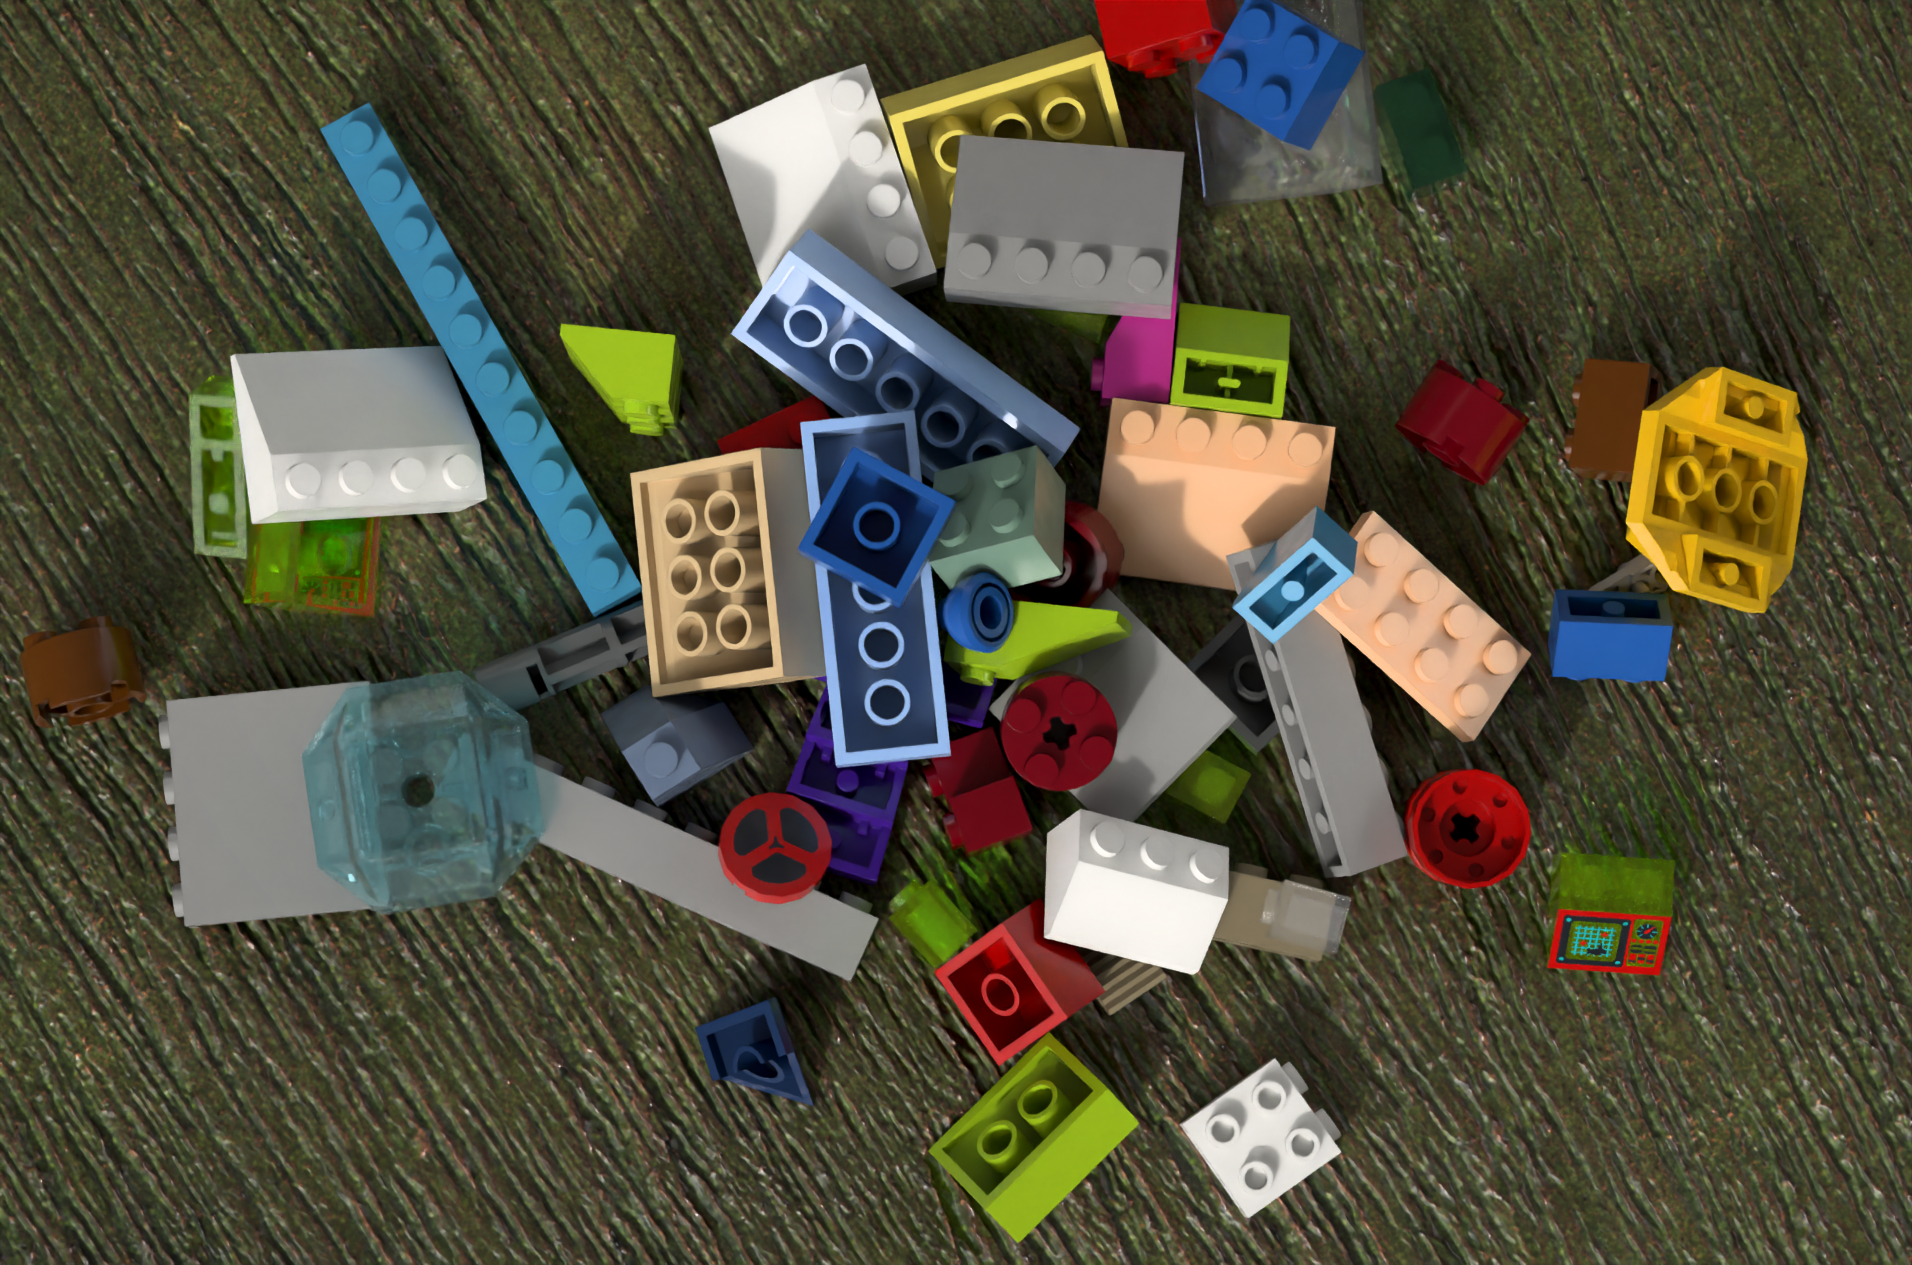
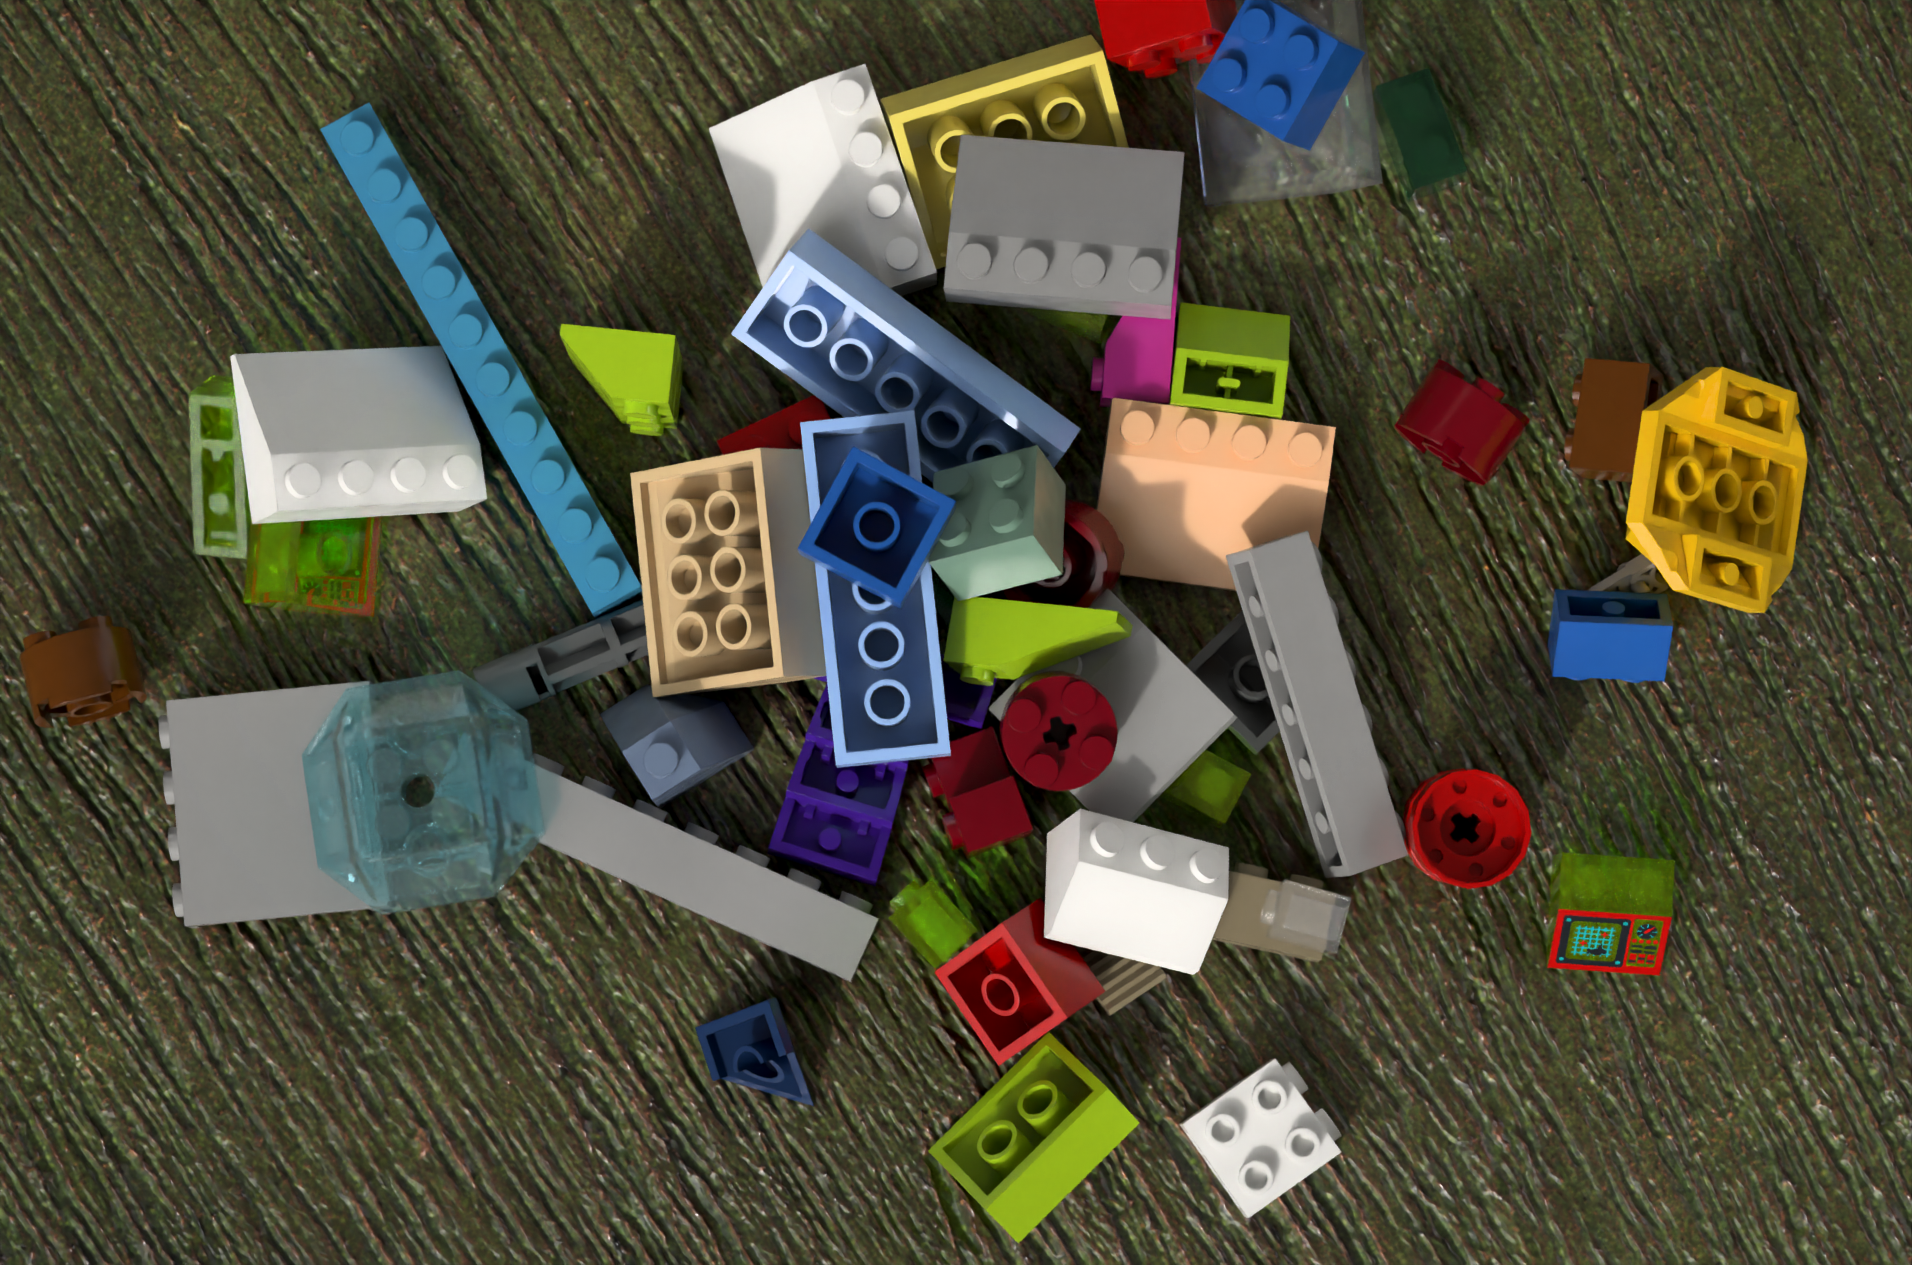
(774, 847): red tile -> none
(977, 613): blue brick -> none
(1297, 575): dark azure slope -> none
(1423, 630): light nougat plate -> none

